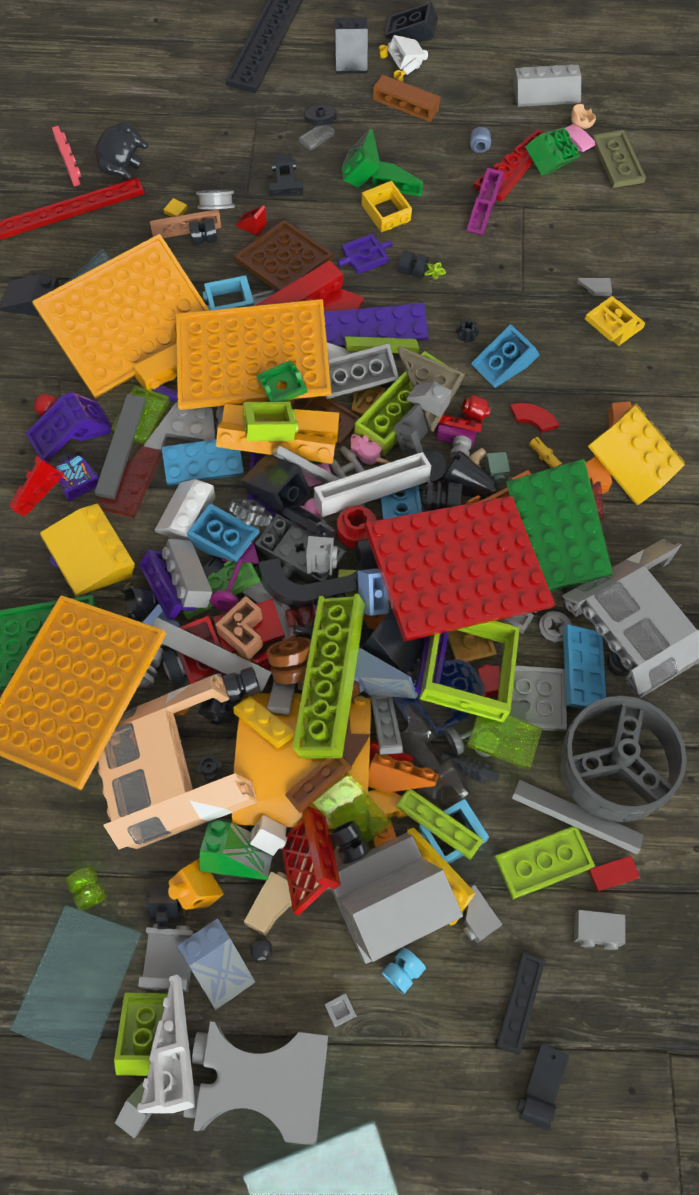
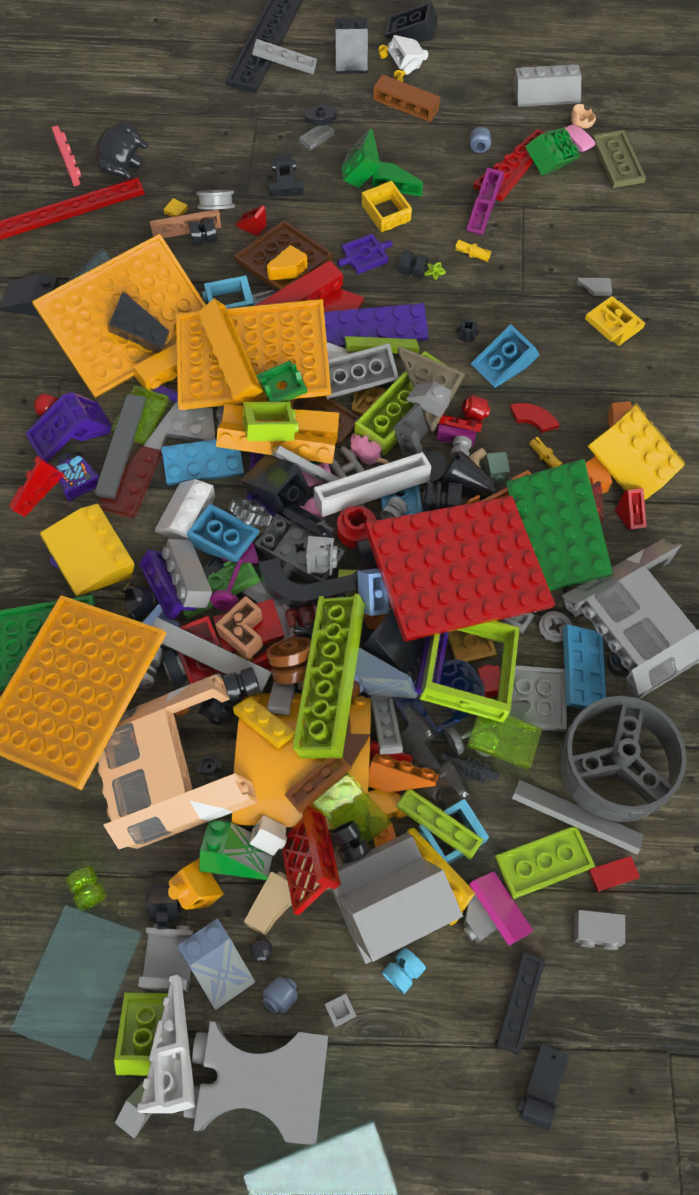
(137, 325): none -> black wedge
(229, 352): none -> light orange brick
(280, 995): none -> sand blue head
(284, 56): none -> light grey tile
(287, 264): none -> light orange slope
(394, 508): none -> light grey wheel
(473, 250): none -> yellow pin
(501, 908): none -> dark pink tile
(632, 509): none -> red slope

